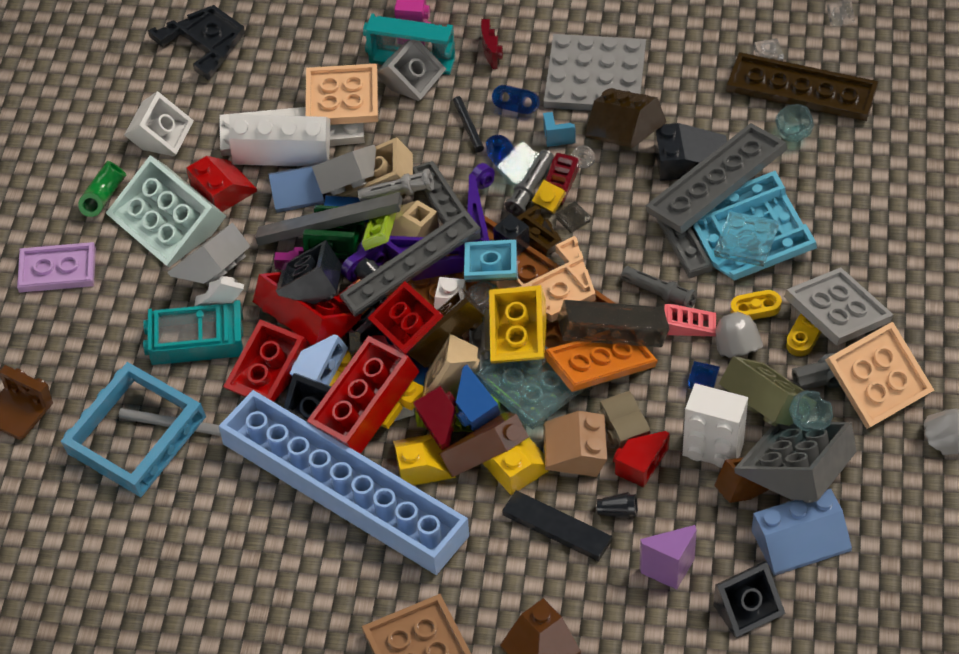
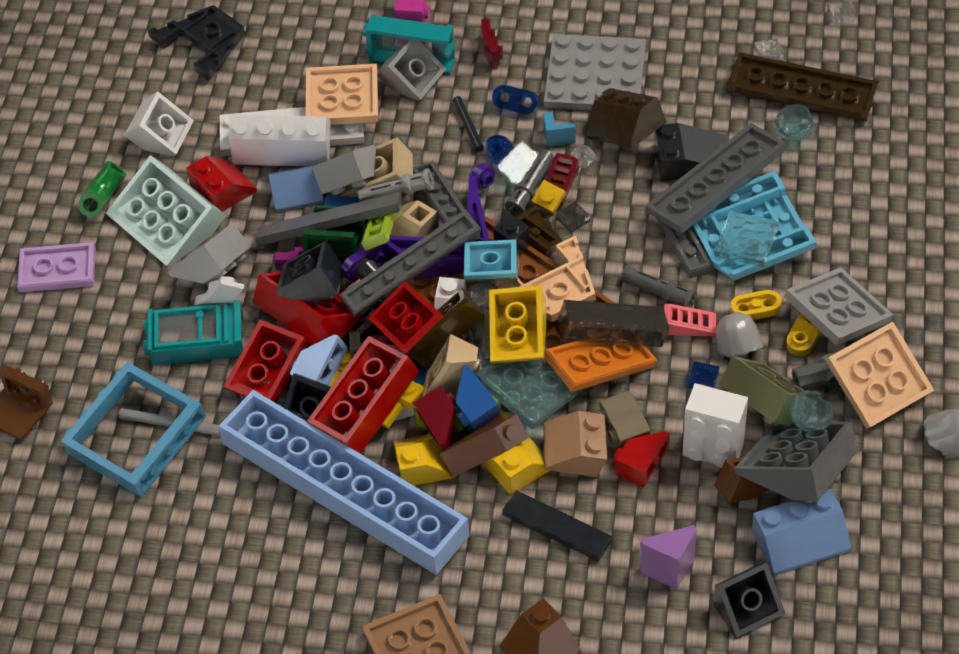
(619, 506): black cone -> none

